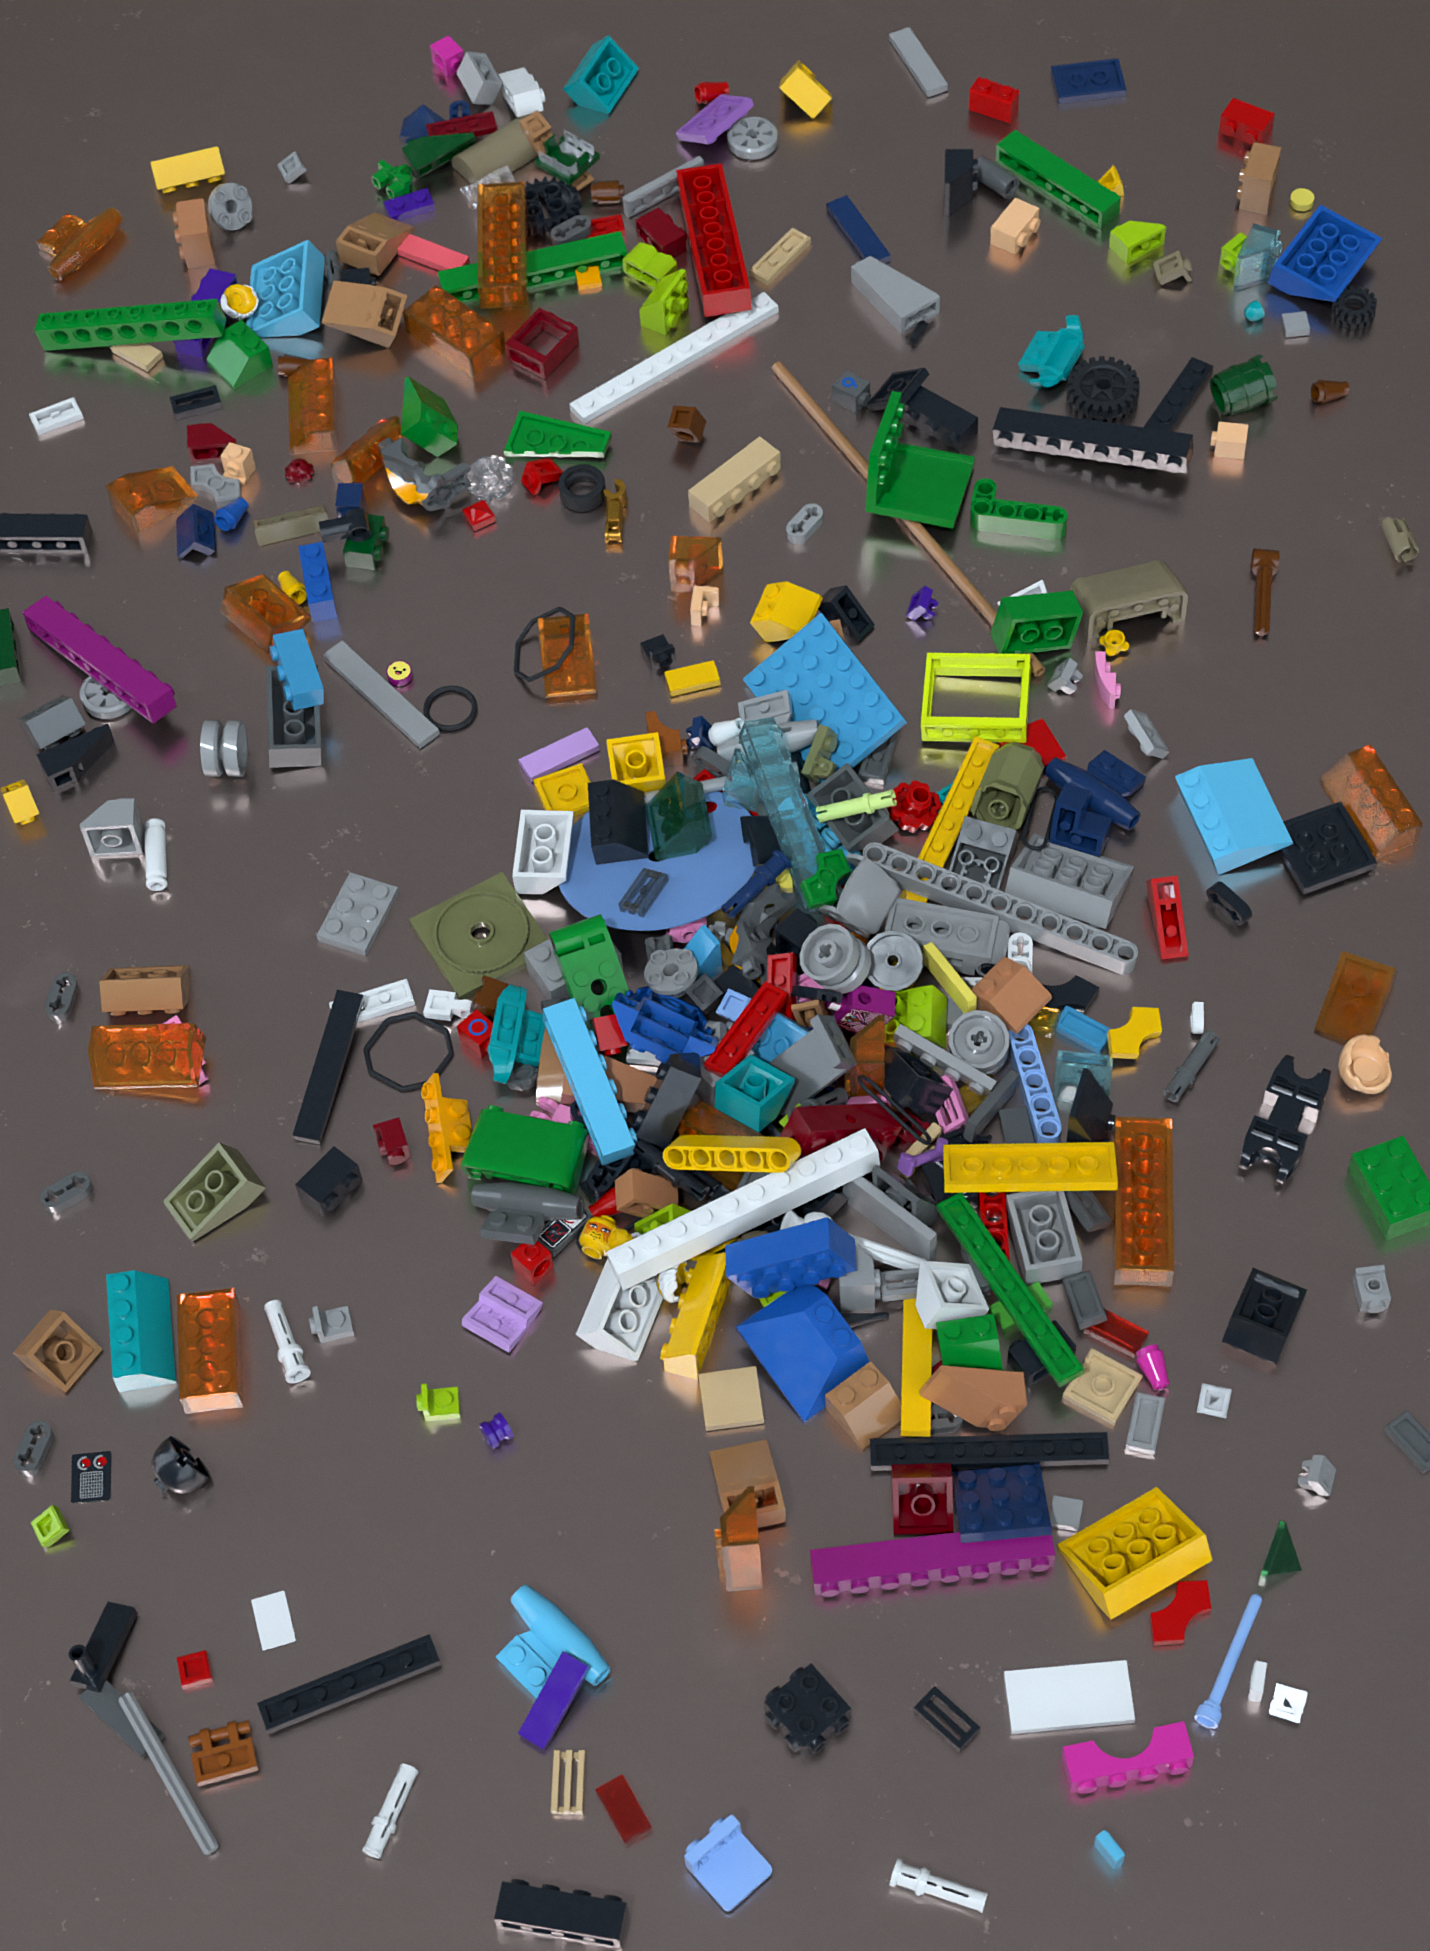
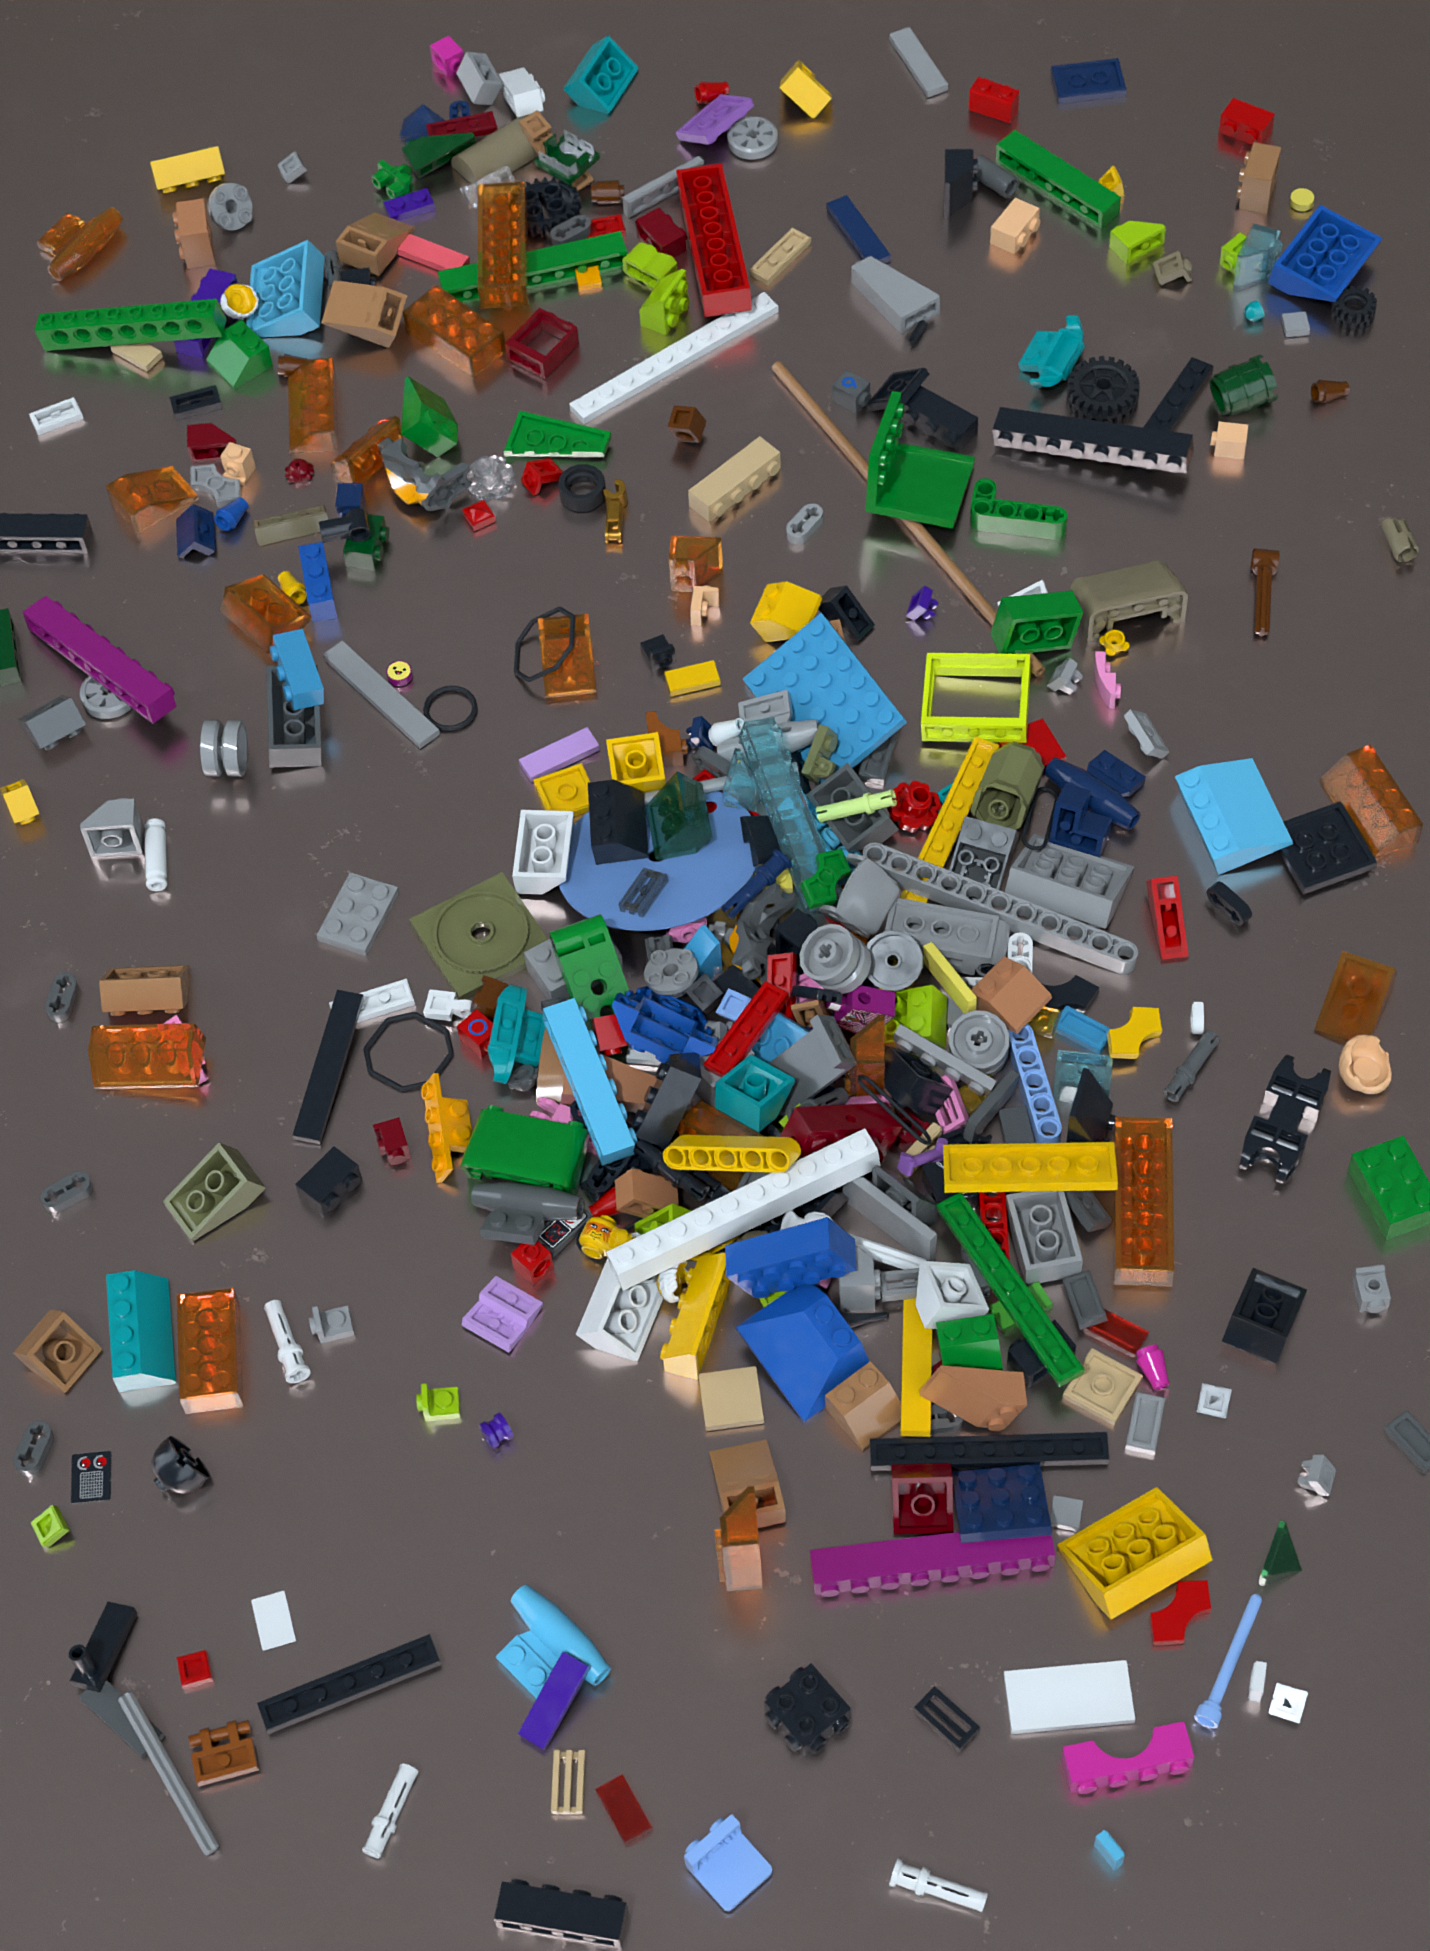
(73, 758): black slope -> none

